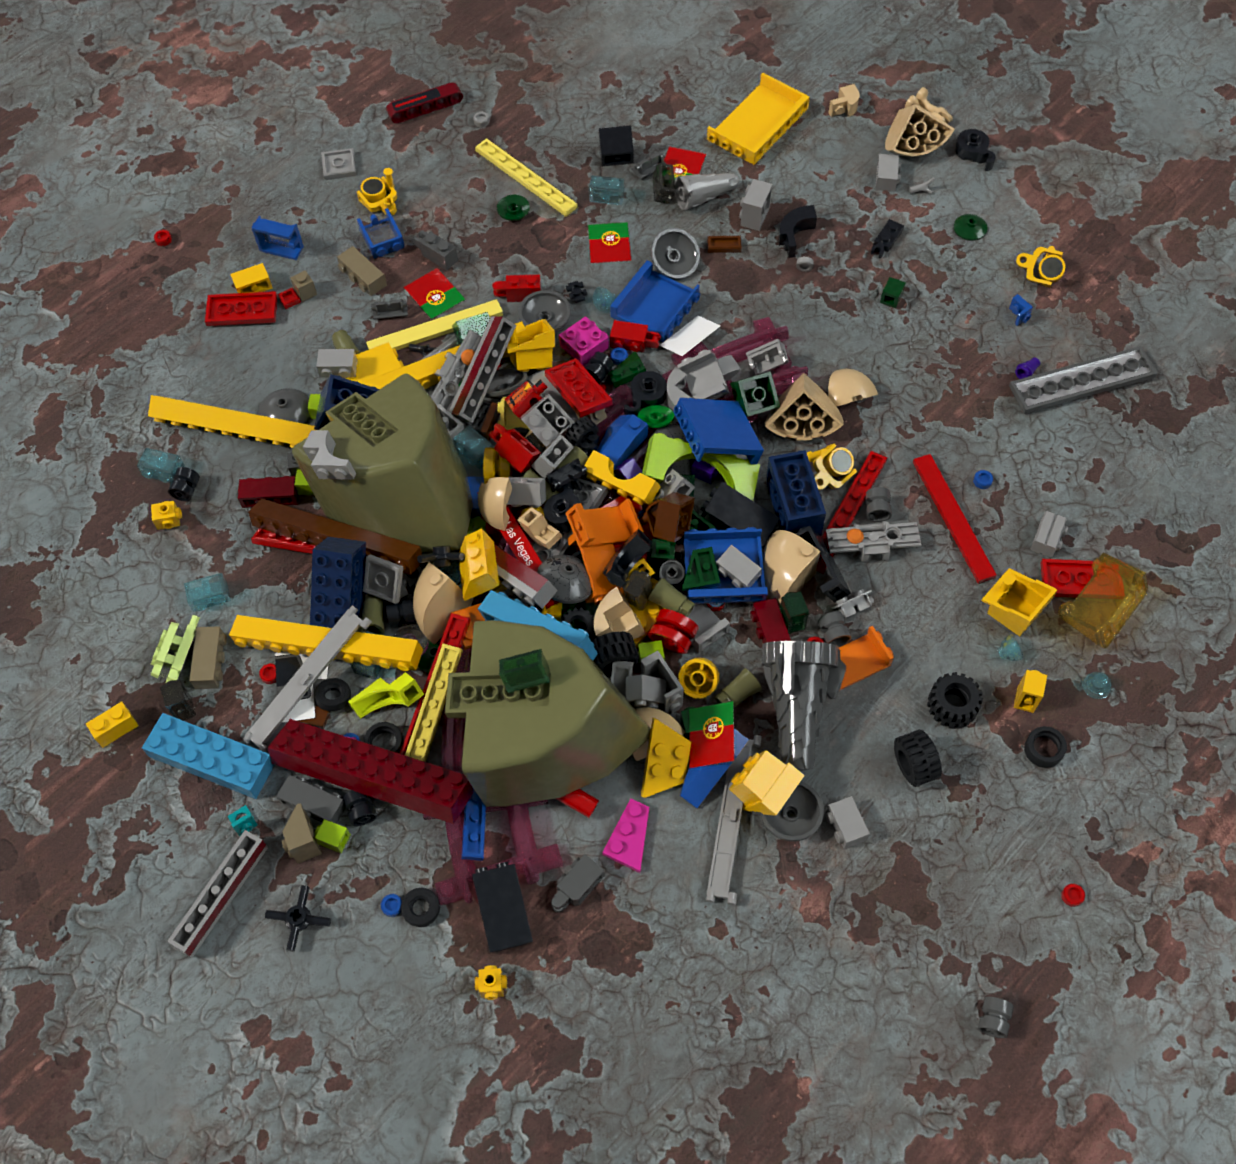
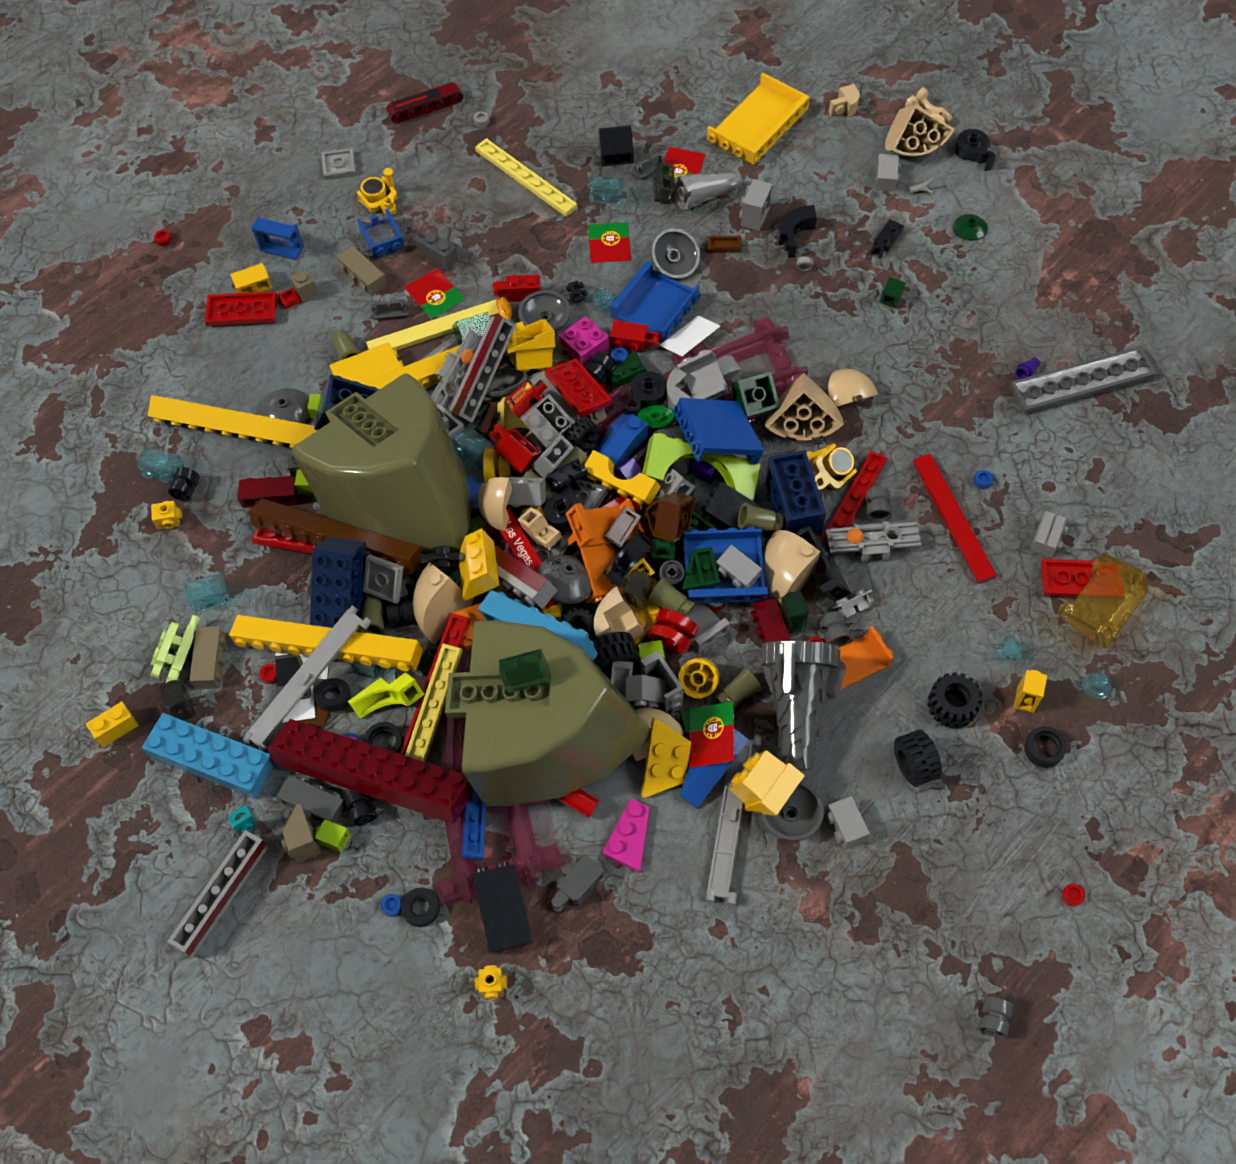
(293, 913): black bar -> none
(320, 450): light grey arch -> none
(337, 362): light grey brick -> none
(421, 349): black bar -> none
(503, 308): none -> light orange piece
(513, 207): dark green dish -> none
(622, 527): none -> tile
(759, 518): none -> olive plant
(767, 357): light grey hinge -> none
(1017, 600): yellow piece -> none
(1021, 309): blue bracket -> none
(1050, 268): yellow piece -> none

